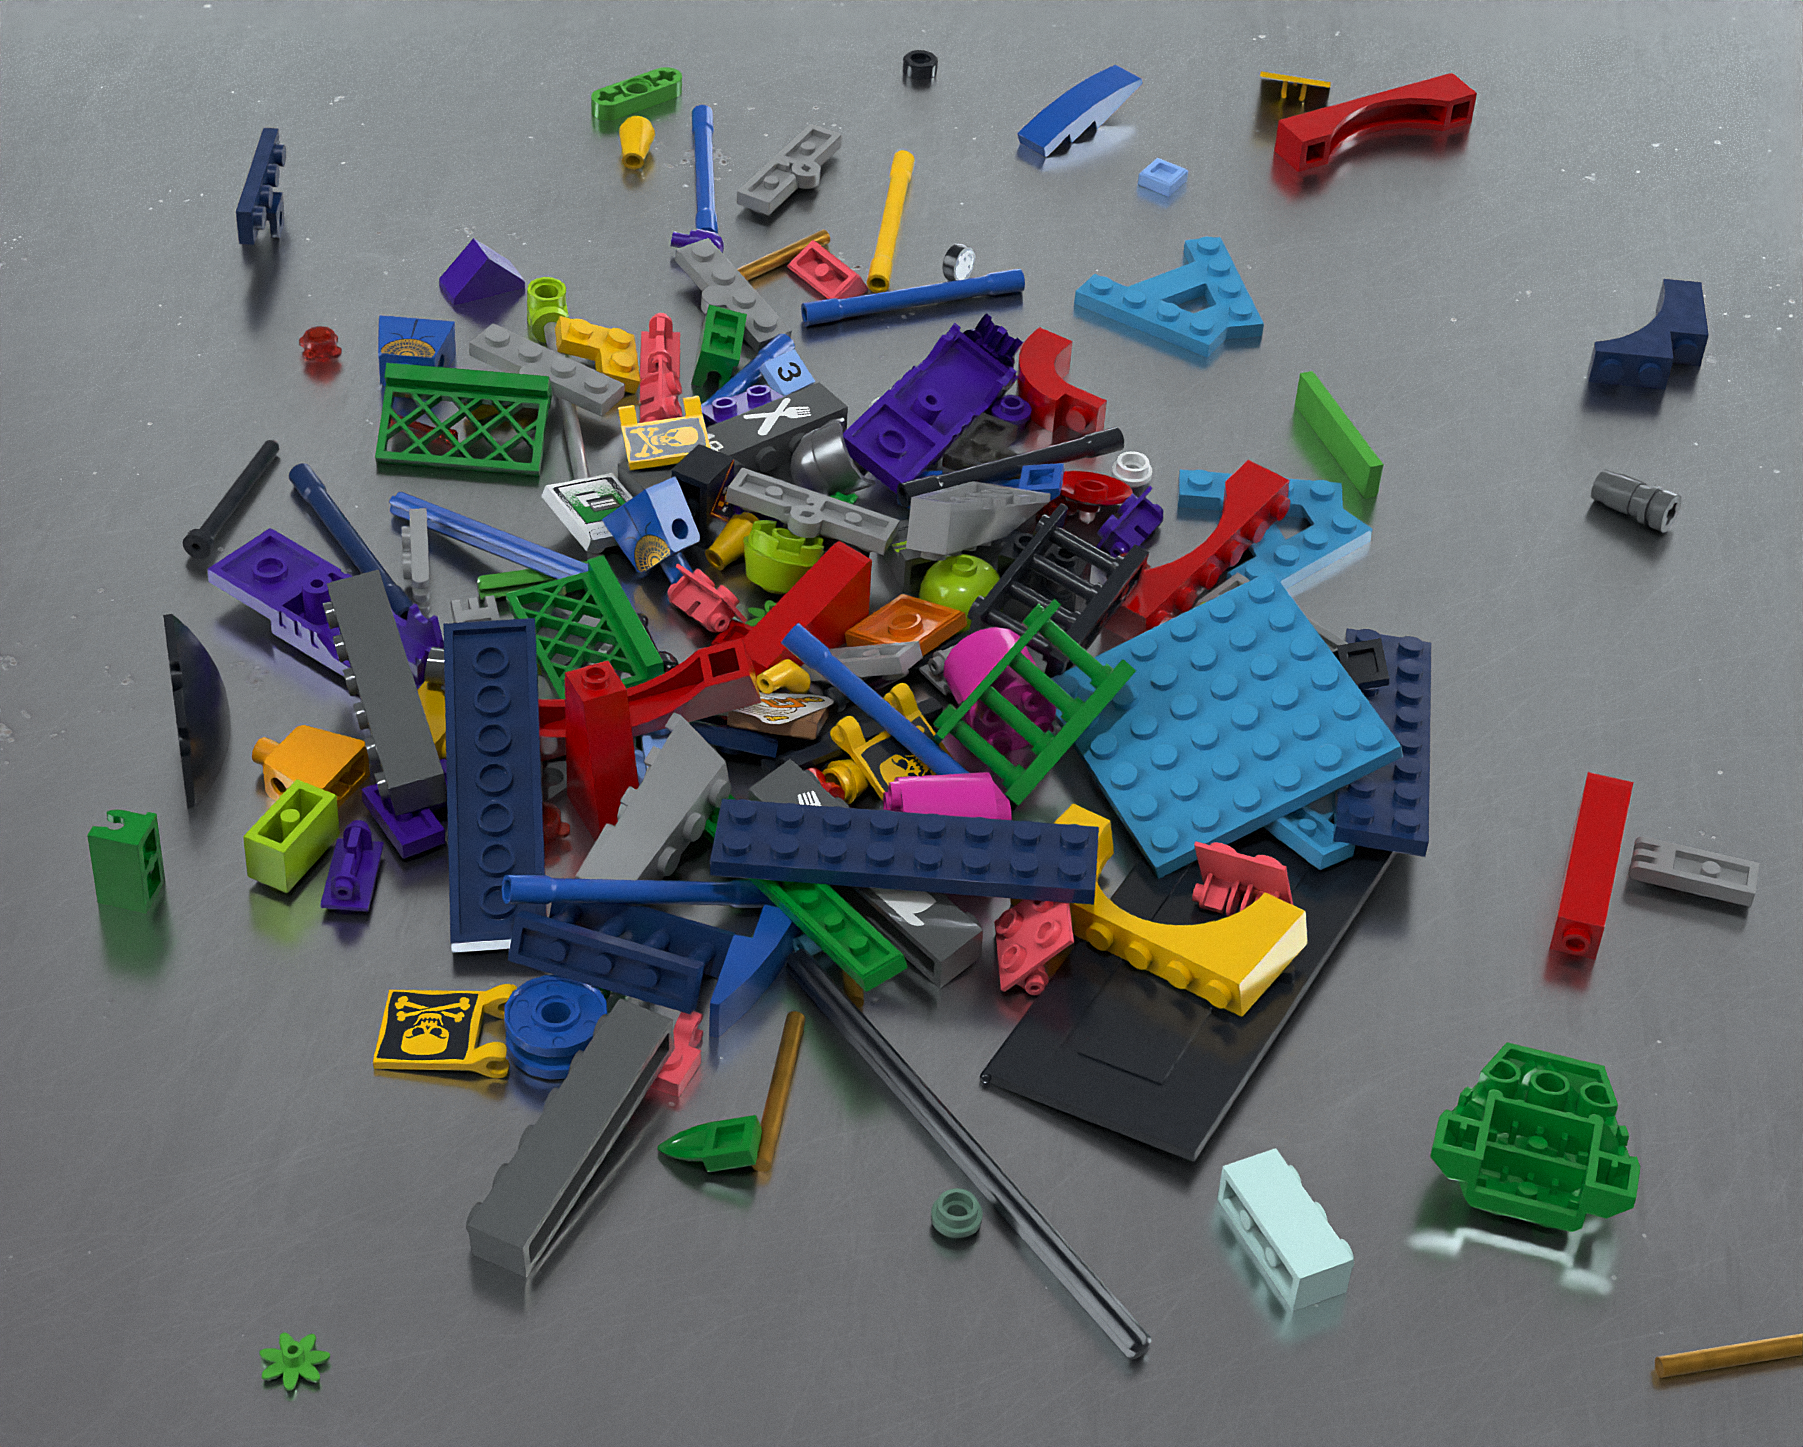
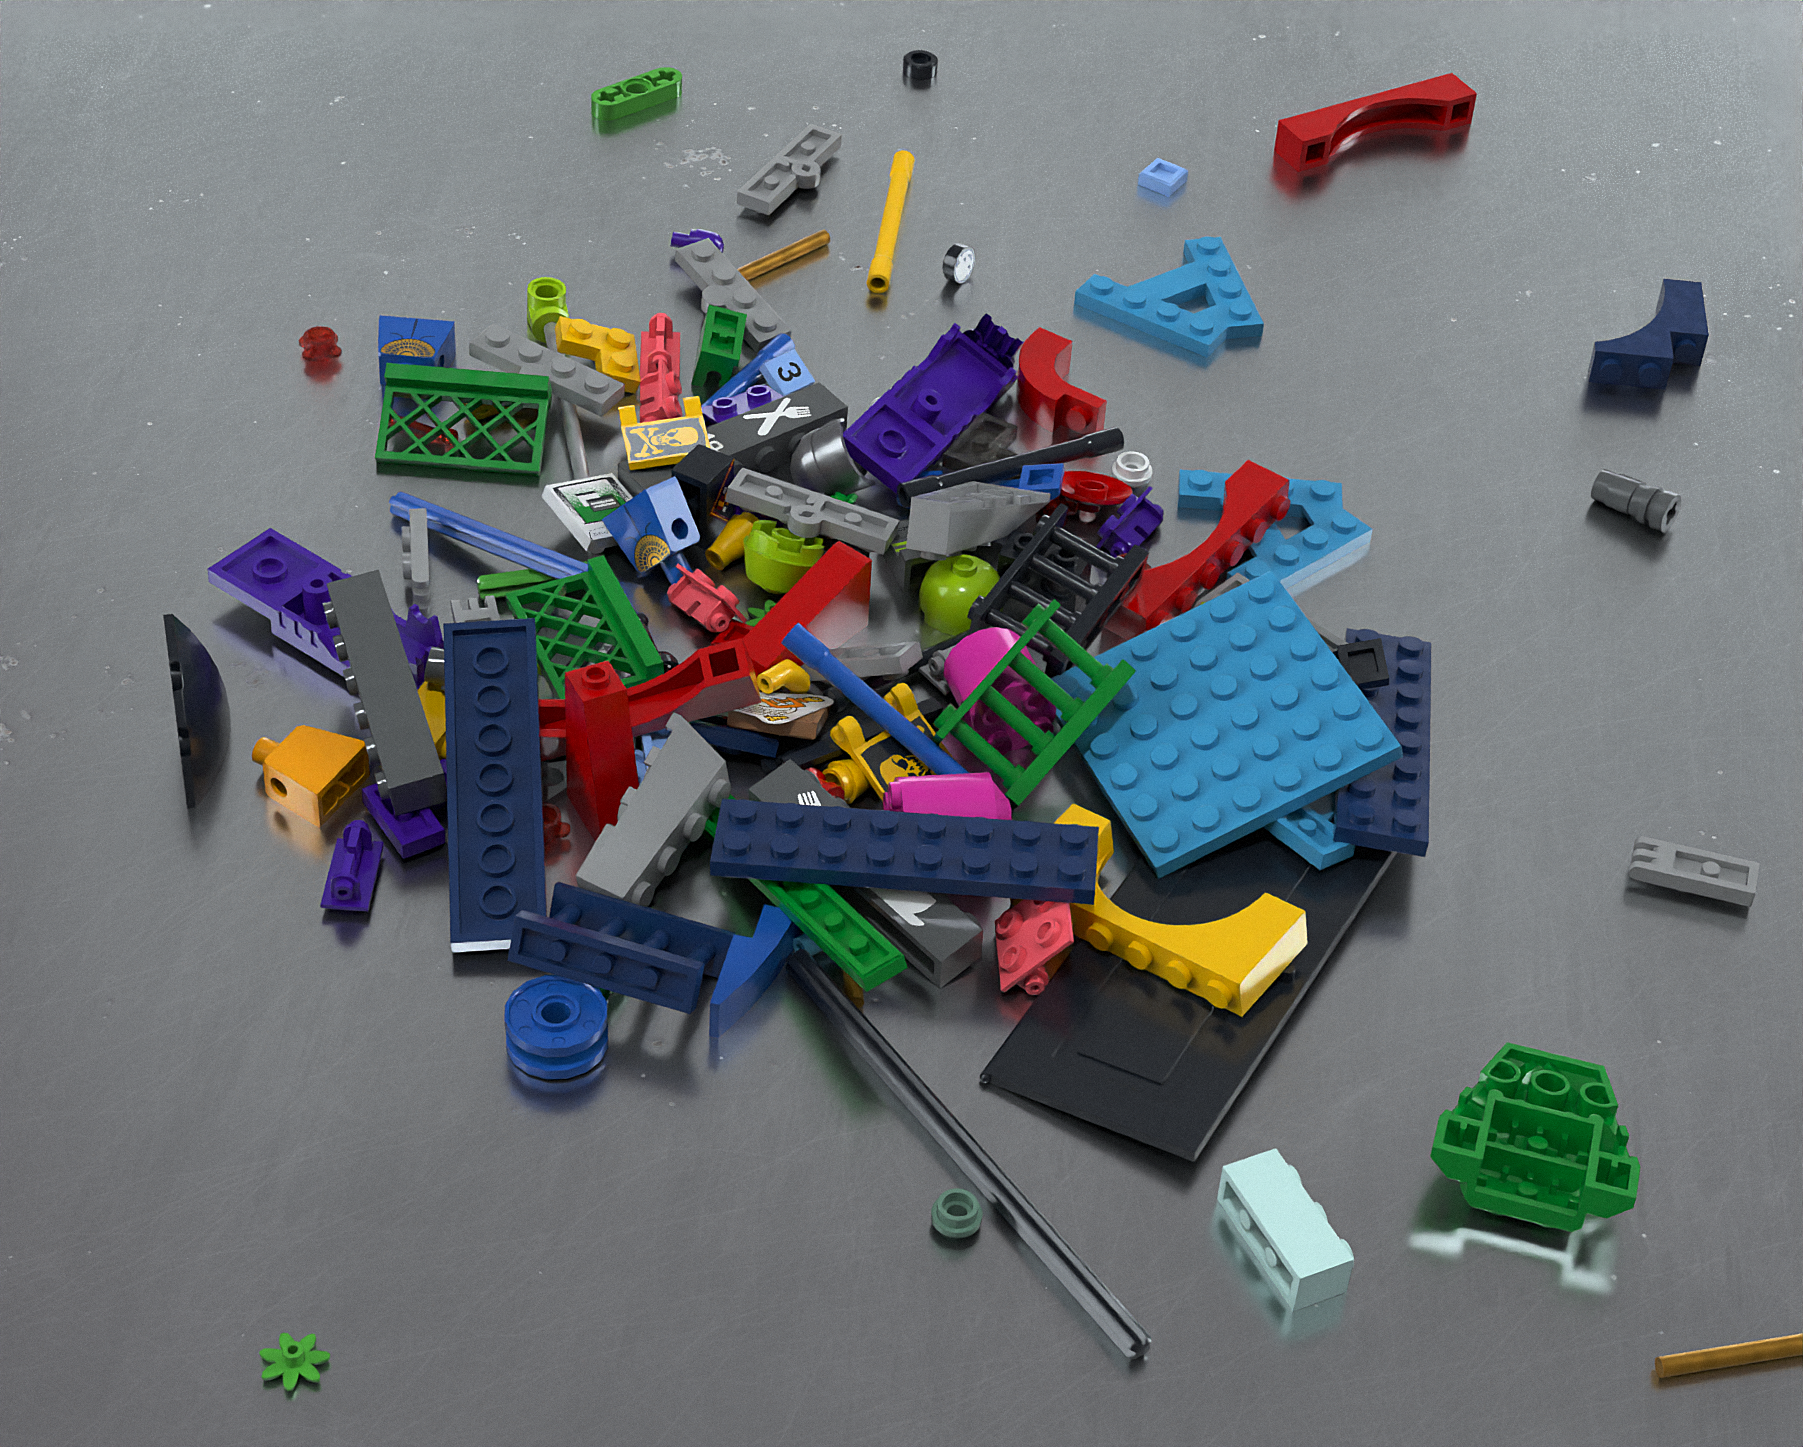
(127, 861): green hinge -> none
(200, 542): black bar -> none
(258, 200): dark blue plate -> none
(291, 836): lime brick -> none
(316, 494): dark blue piece -> none
(441, 1031): yellow flag -> none
(479, 275): dark purple slope -> none
(545, 890): blue piece -> none
(570, 1137): dark grey brick -> none
(636, 139): yellow cone -> none
(685, 1057): coral plate -> none
(704, 170): blue piece -> none
(717, 1143): green plate -> none
(779, 1089): pearl gold bar -> none
(826, 273): coral slope -> none
(835, 309): blue piece -> none
(908, 621): orange plate -> none
(1012, 409): dark purple plate -> none
(1078, 108): blue slope -> none
(1237, 875): coral hinge -> none
(1286, 79): yellow piece -> none
(1339, 435): bright green tile -> none
(1591, 866): red slope -> none

